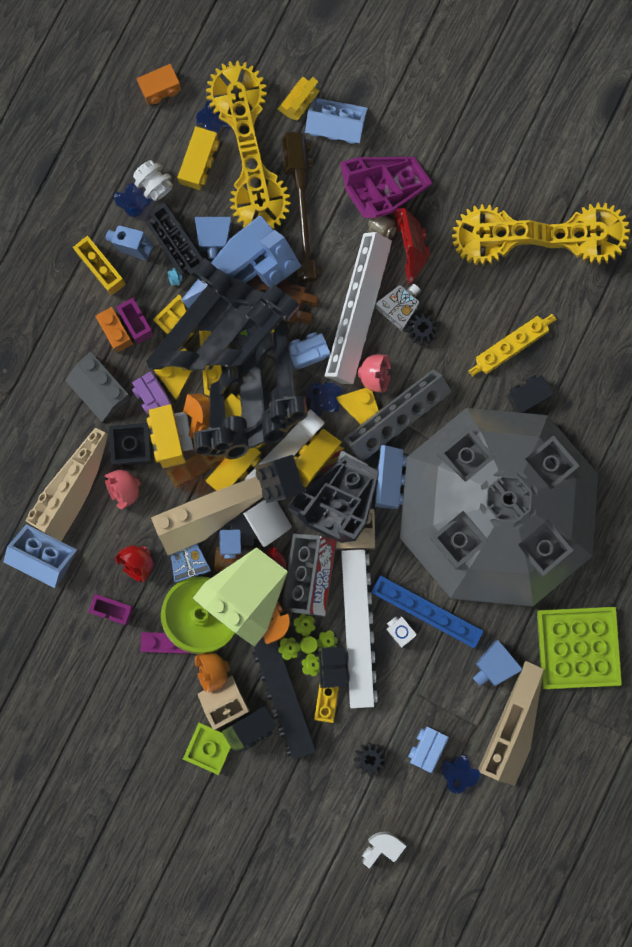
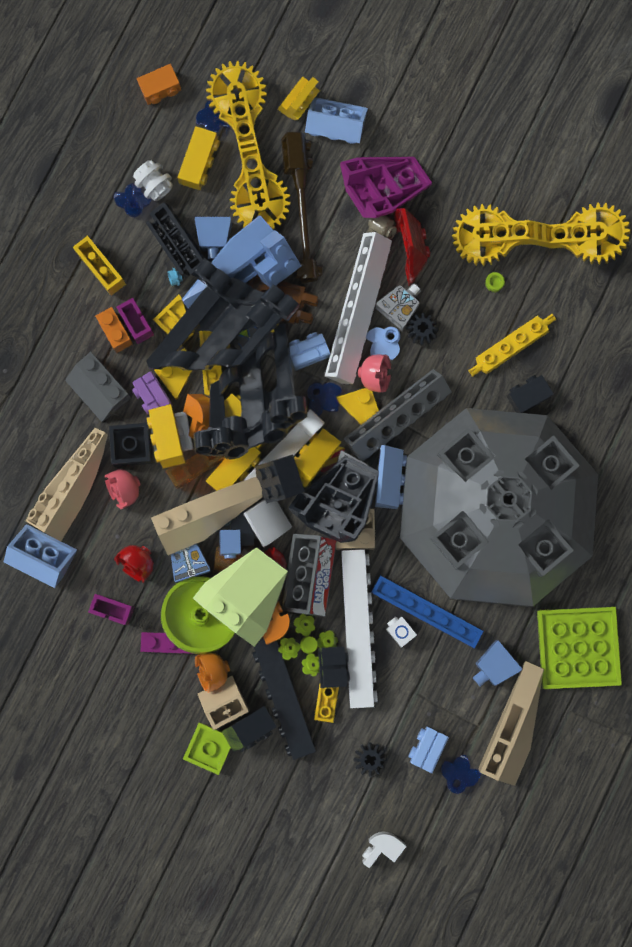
(130, 242): medium blue torso -> none
(382, 344): none -> light blue plate
(494, 282): none -> lime tile

